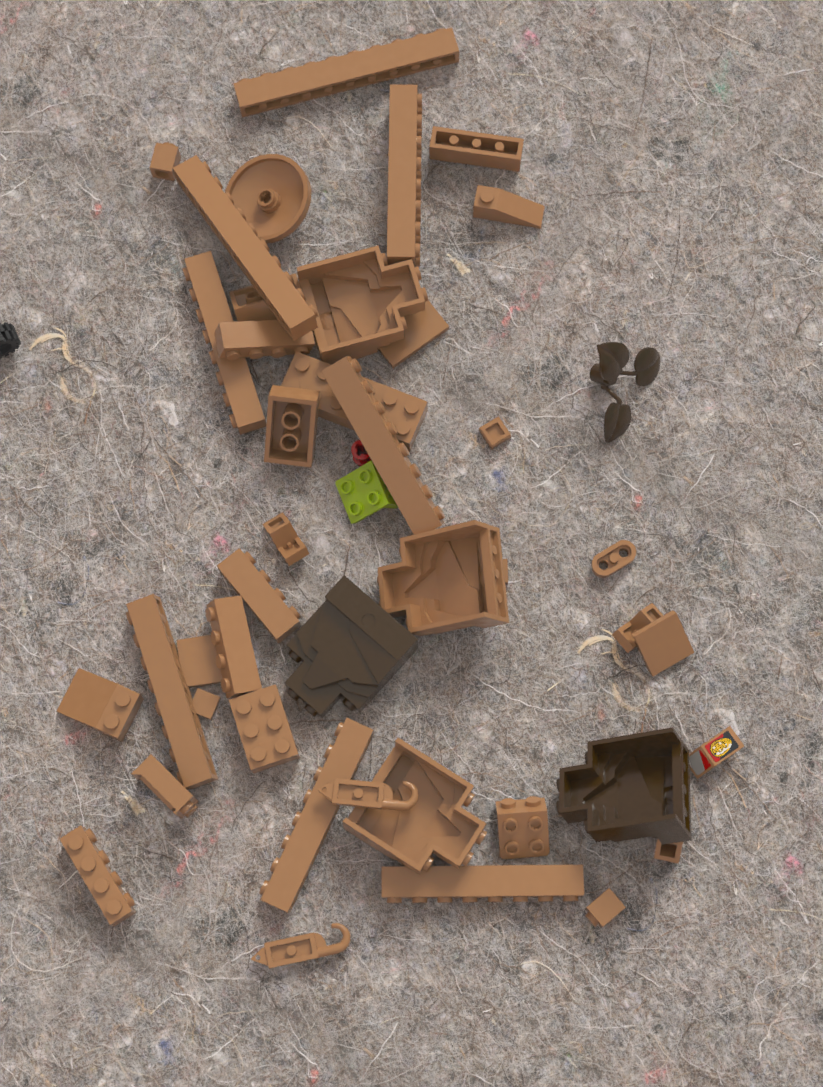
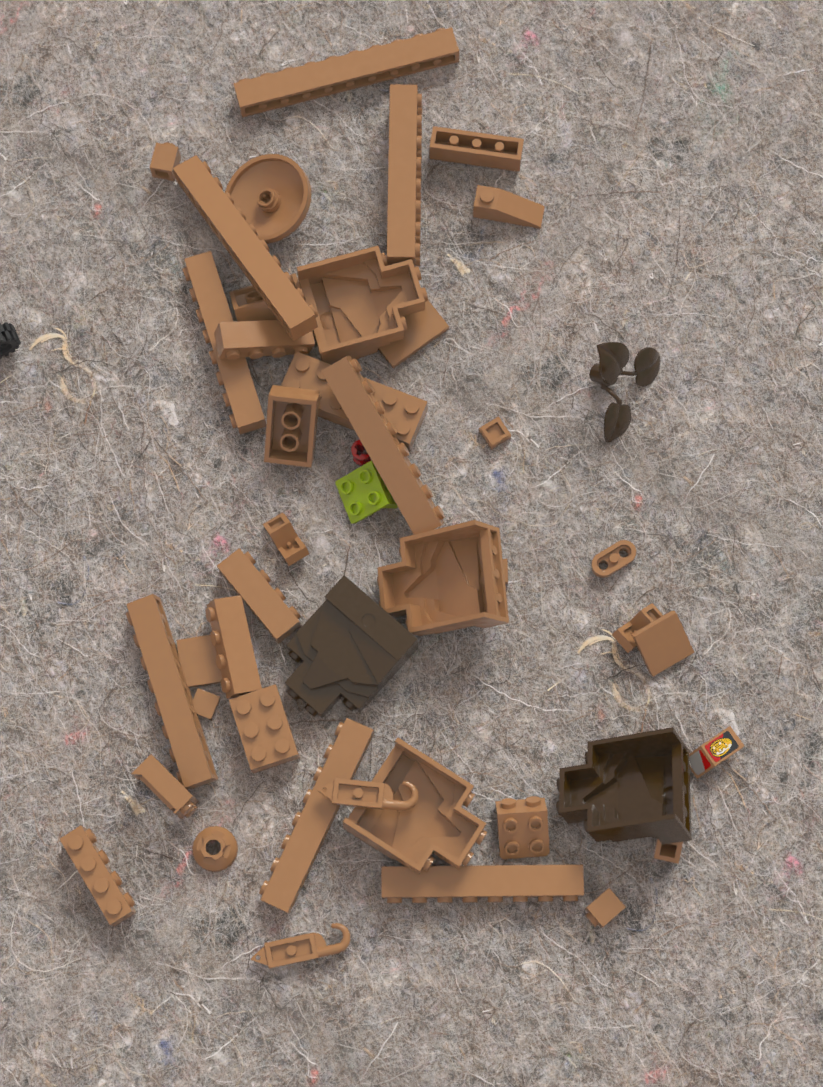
(100, 704): medium nougat slope -> none
(224, 858): none -> medium nougat piece

